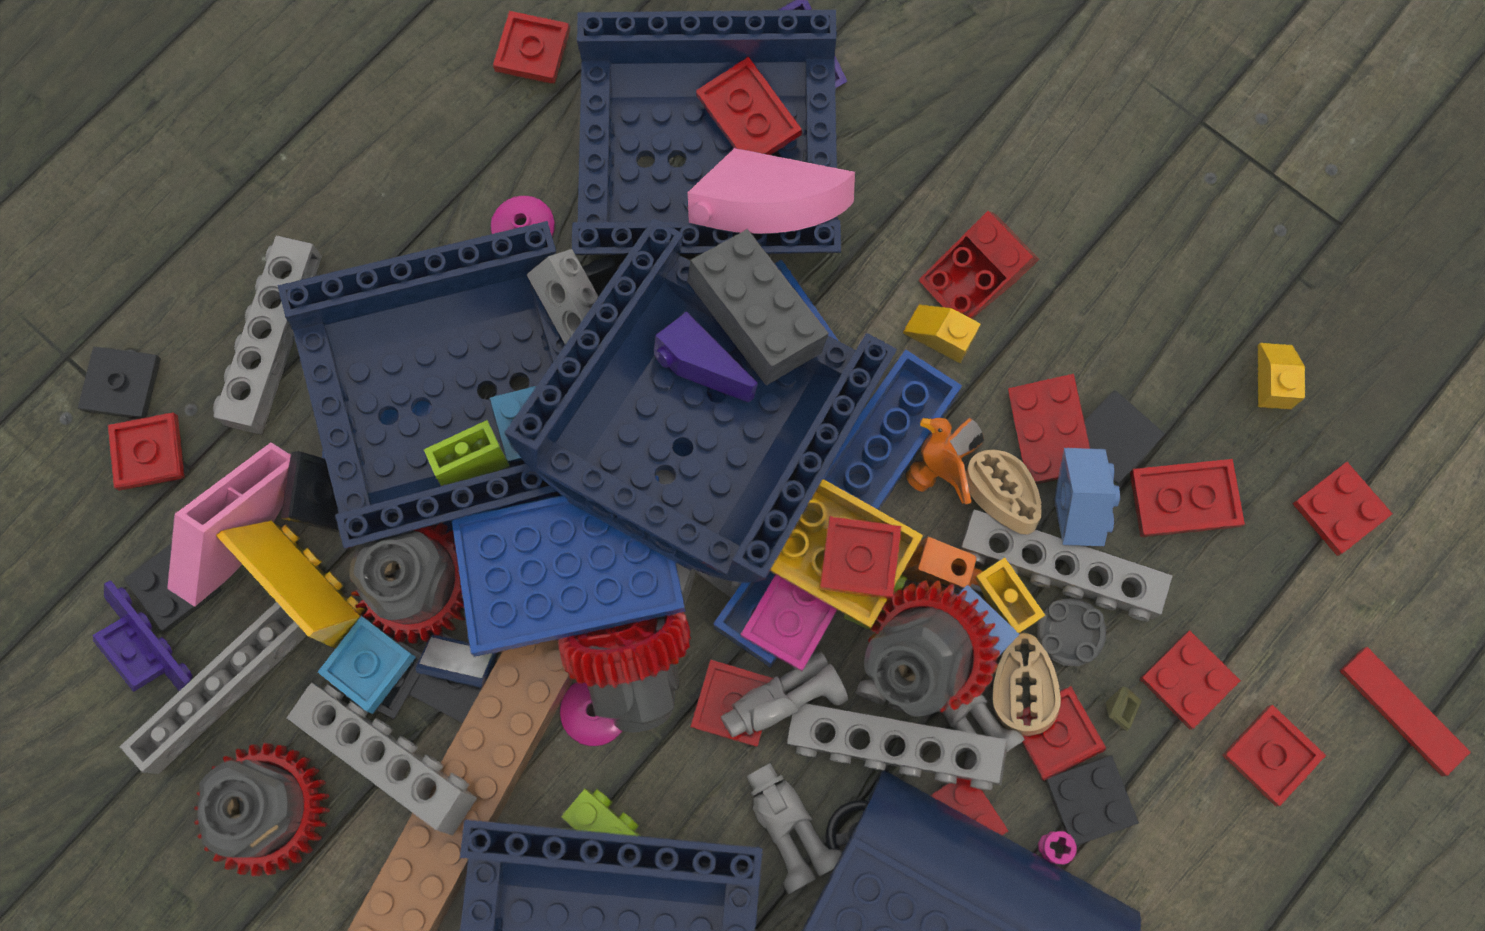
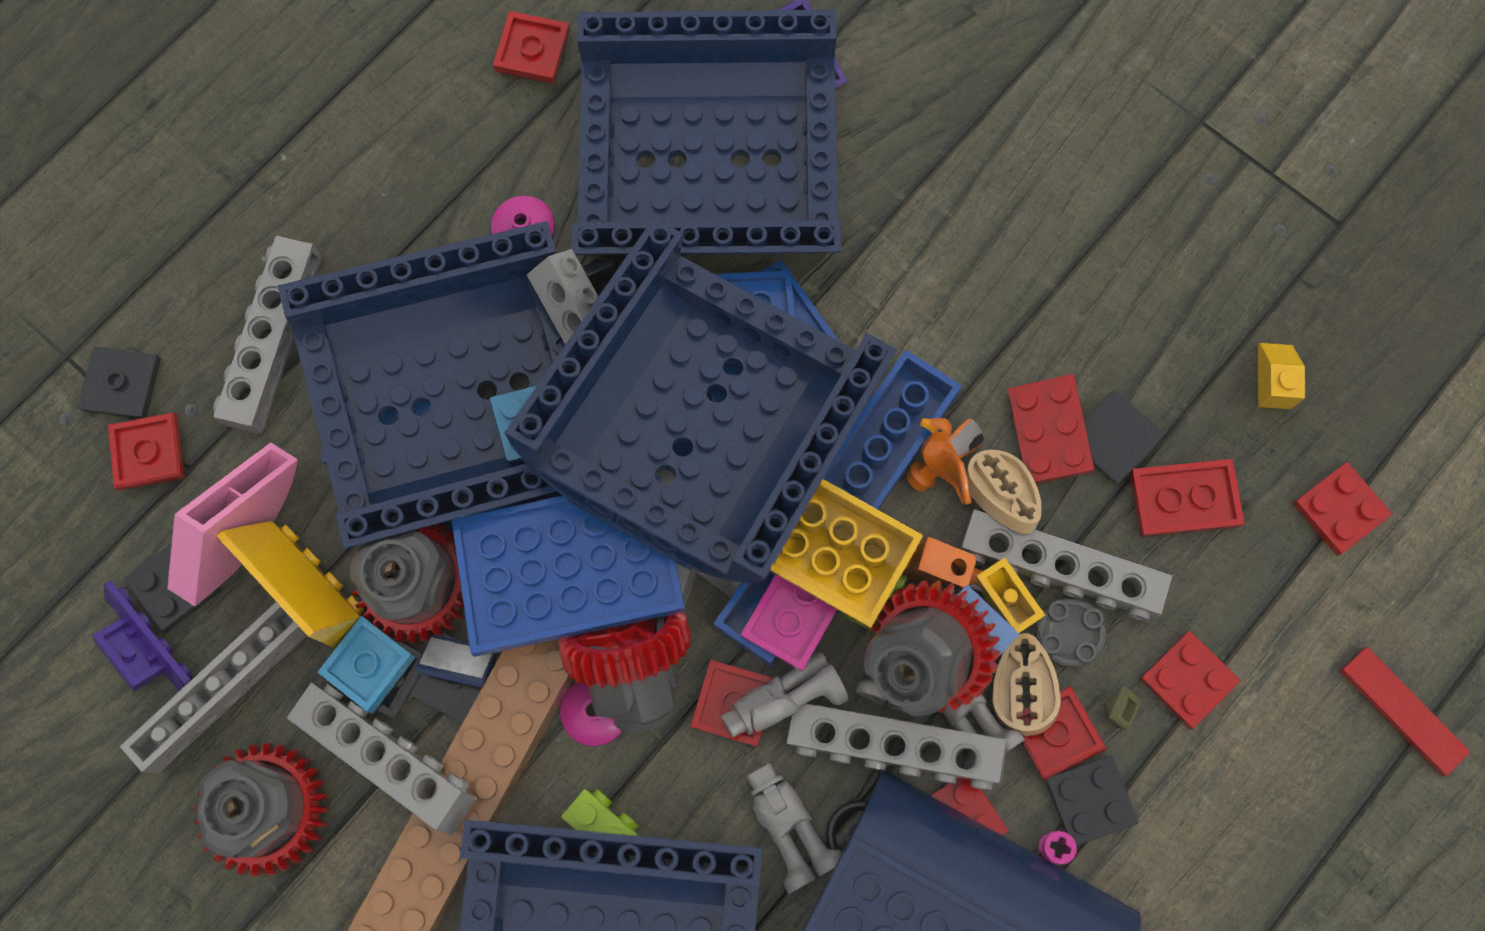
(310, 493): black plate -> none
(466, 455): lime brick -> none
(699, 358): dark purple slope -> none
(748, 110): red plate -> none
(756, 306): dark grey brick -> none
(769, 194): bright pink brick -> none
(860, 557): red plate -> none
(942, 330): yellow slope -> none
(979, 267): red slope -> none
(1085, 497): medium blue brick -> none
(1274, 755): red plate -> none

